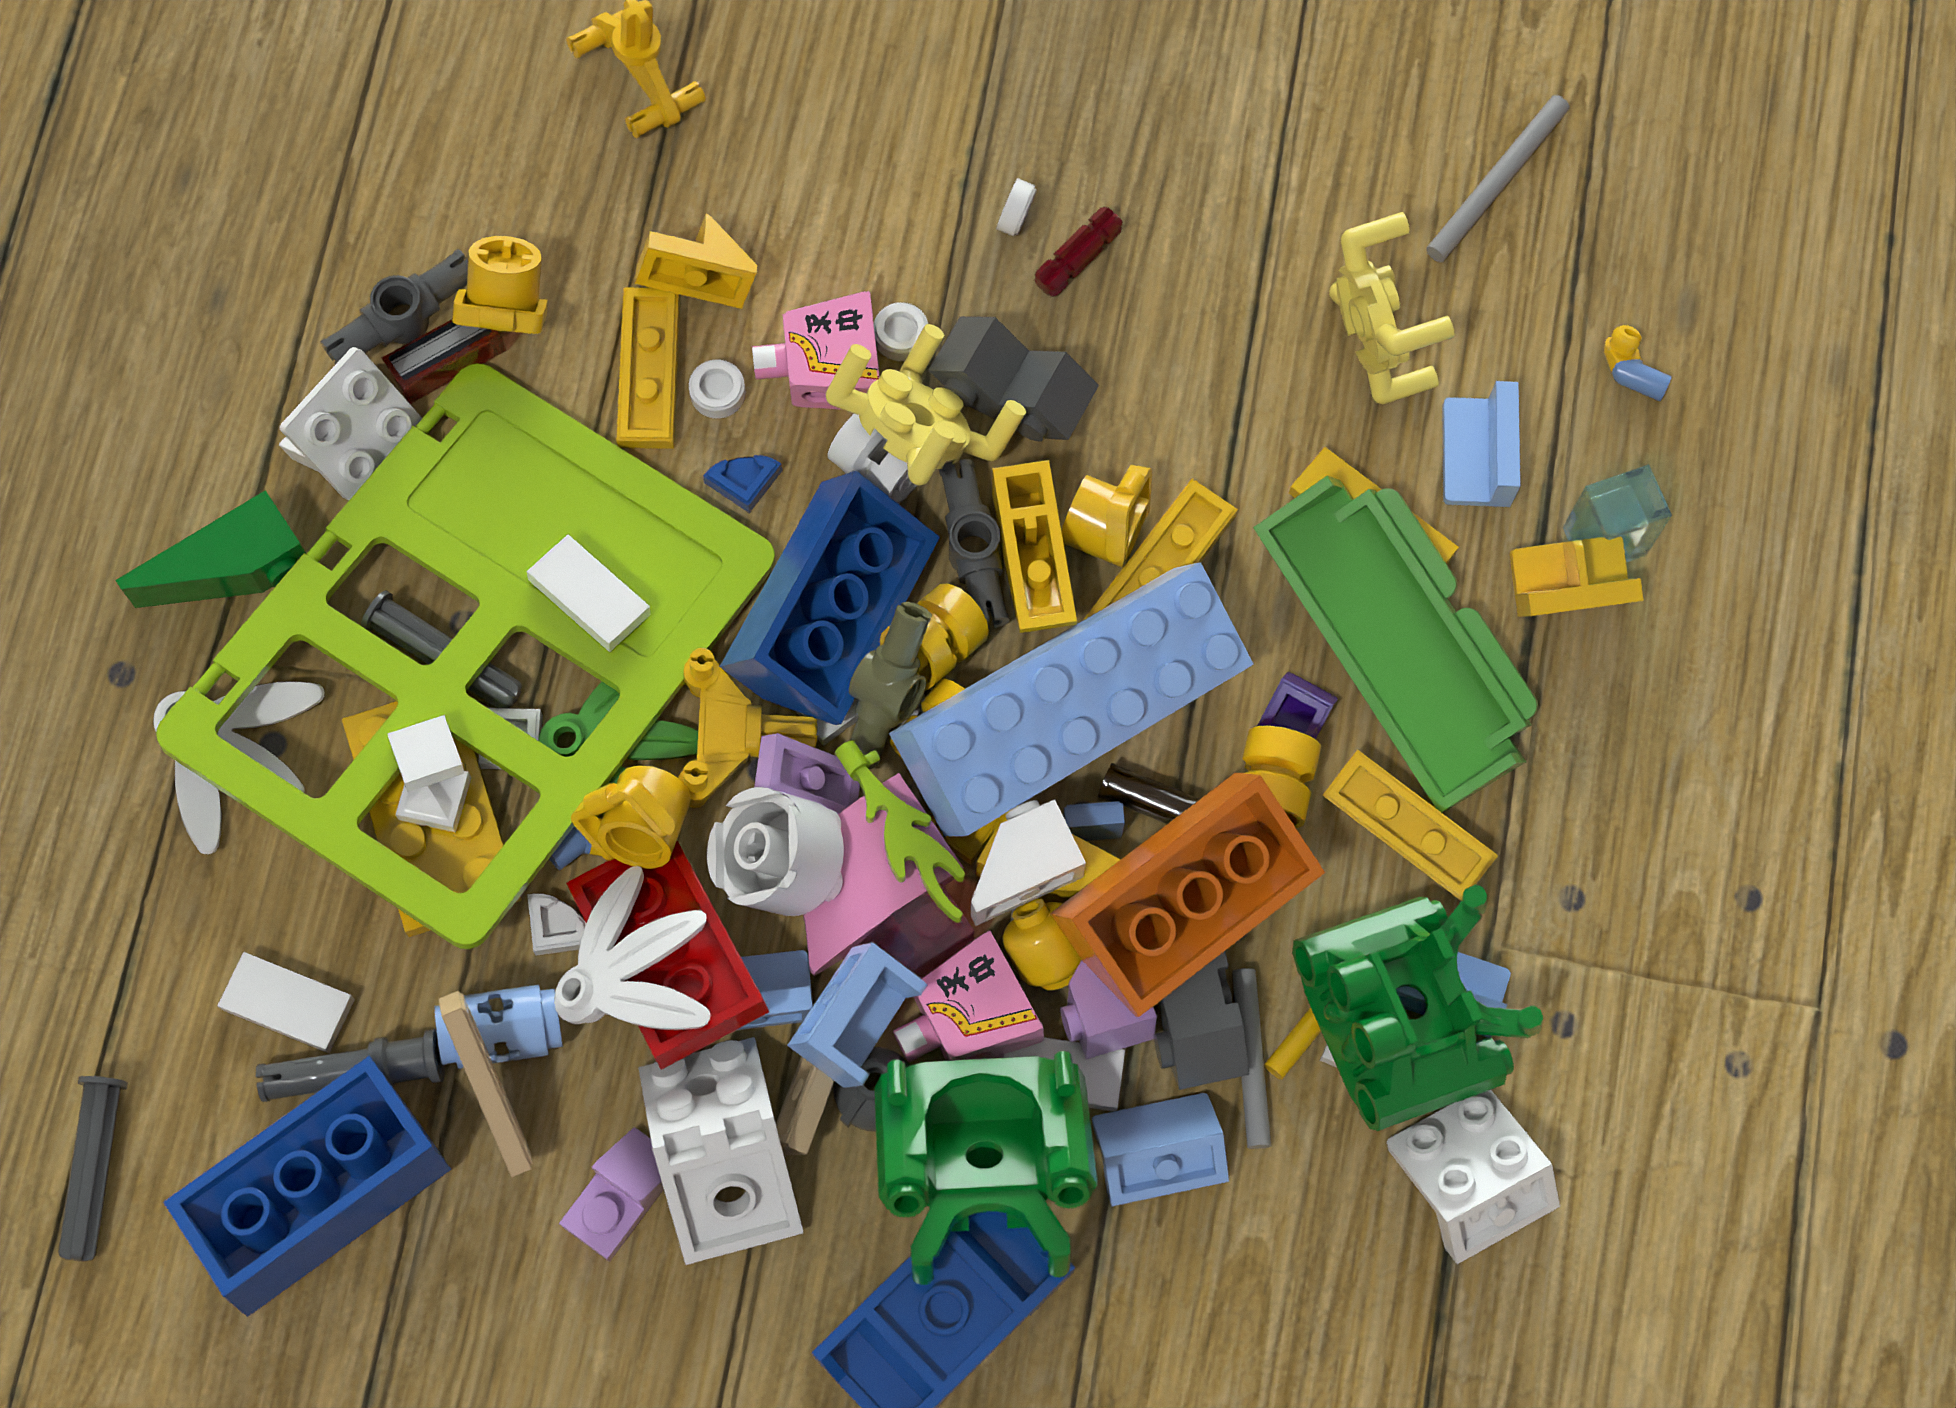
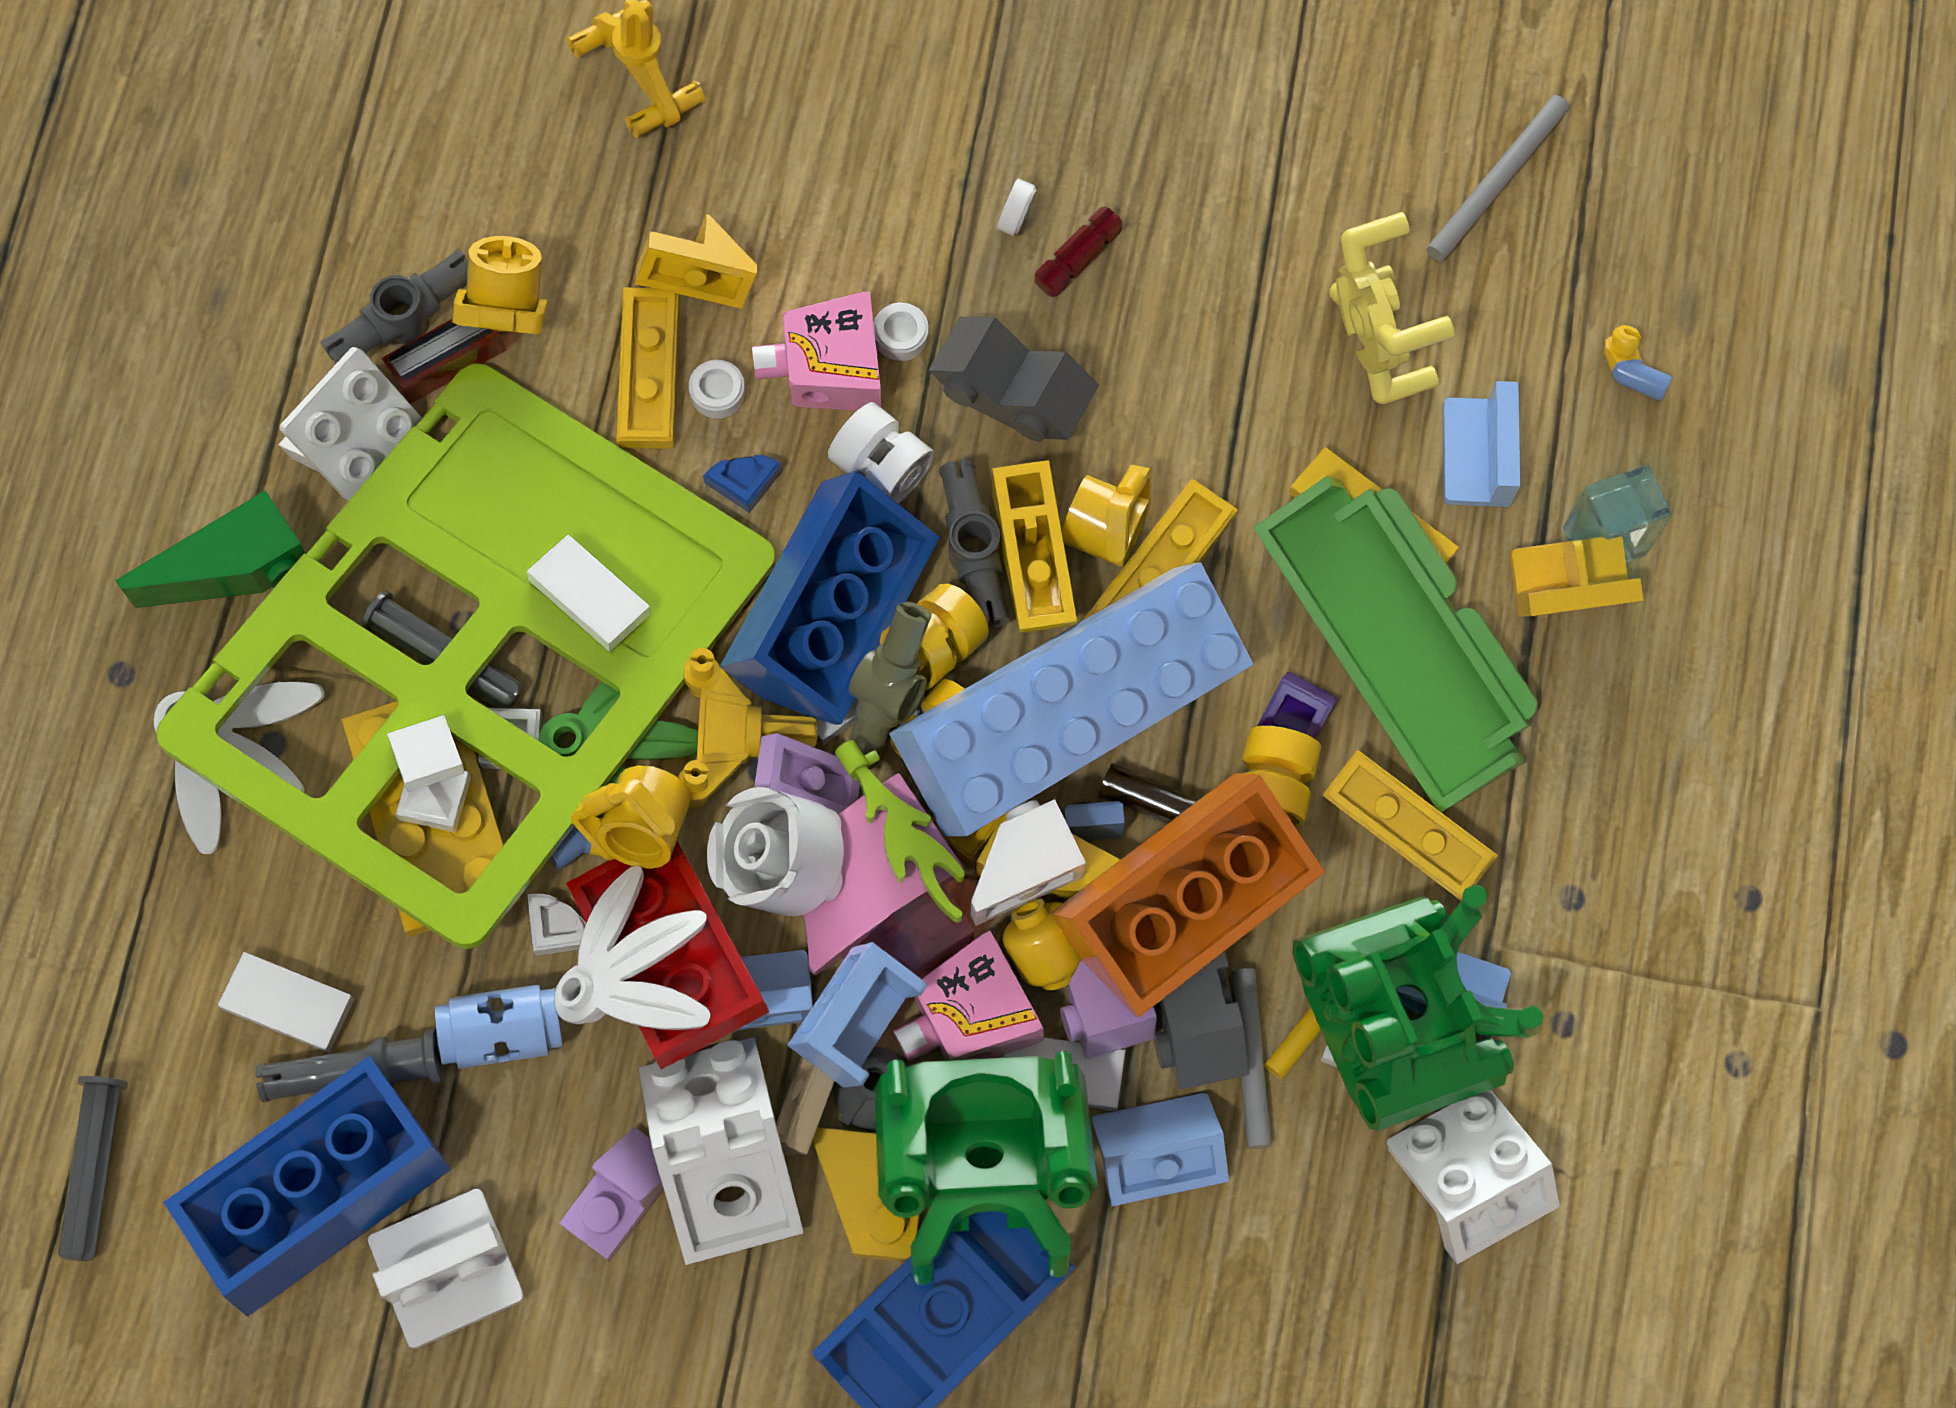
(444, 1268): none -> white bracket
(485, 1083): tan tile -> none
(852, 1177): none -> yellow wing
(918, 422): light yellow plate -> none

